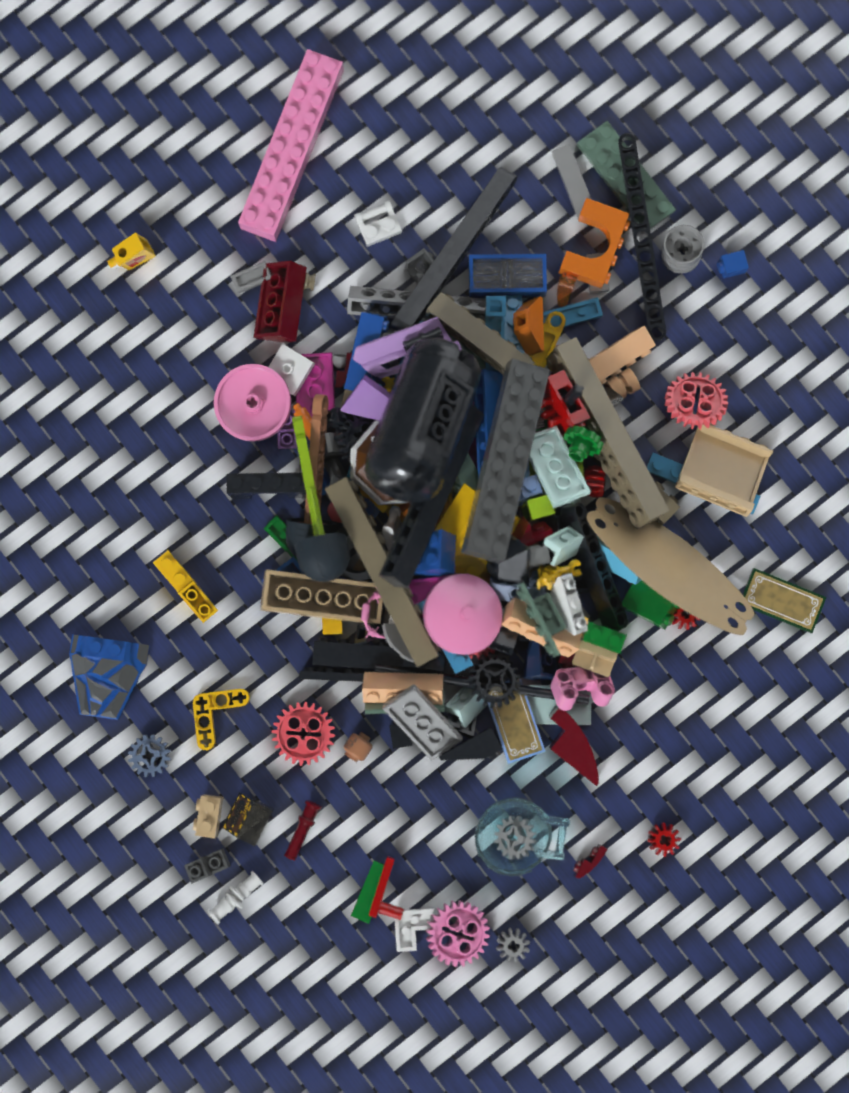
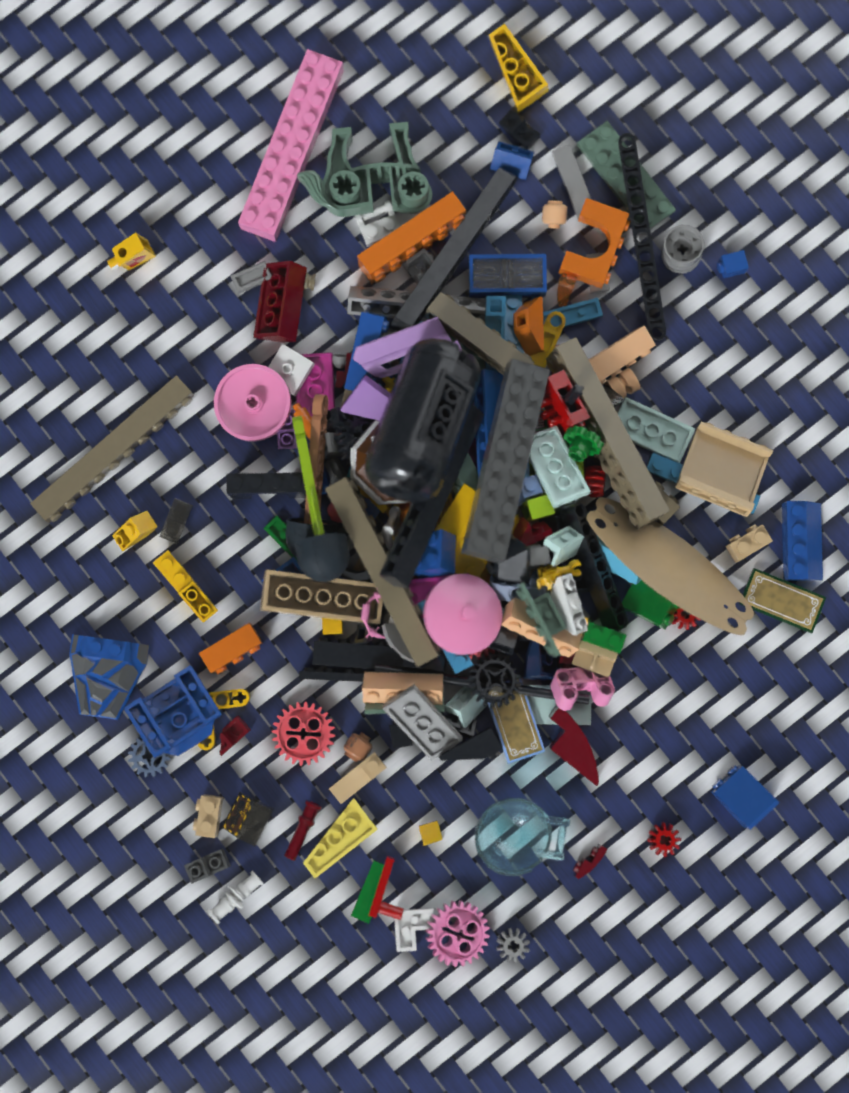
(112, 450): none -> dark tan brick
(134, 530): none -> yellow slope
(175, 715): none -> blue slope
(176, 521): none -> clear smoke slope
(231, 649): none -> orange brick
(232, 734): none -> dark red slope
(343, 836): none -> light yellow wing
(348, 190): none -> sand green animal
(357, 778): none -> tan slope
(411, 238): none -> orange brick
(430, 832): none -> yellow slope
(435, 333): black pin -> none
(512, 159): none -> blue panel
(512, 844): light grey gear -> none
(519, 72): none -> yellow wedge
(519, 129): none -> black slope
(554, 214): none -> light nougat head
(655, 430): none -> light aqua tile
(714, 403): coral gear -> none
(744, 796): none -> blue slope
(749, 543): none -> tan brick
(802, 541): none -> blue slope

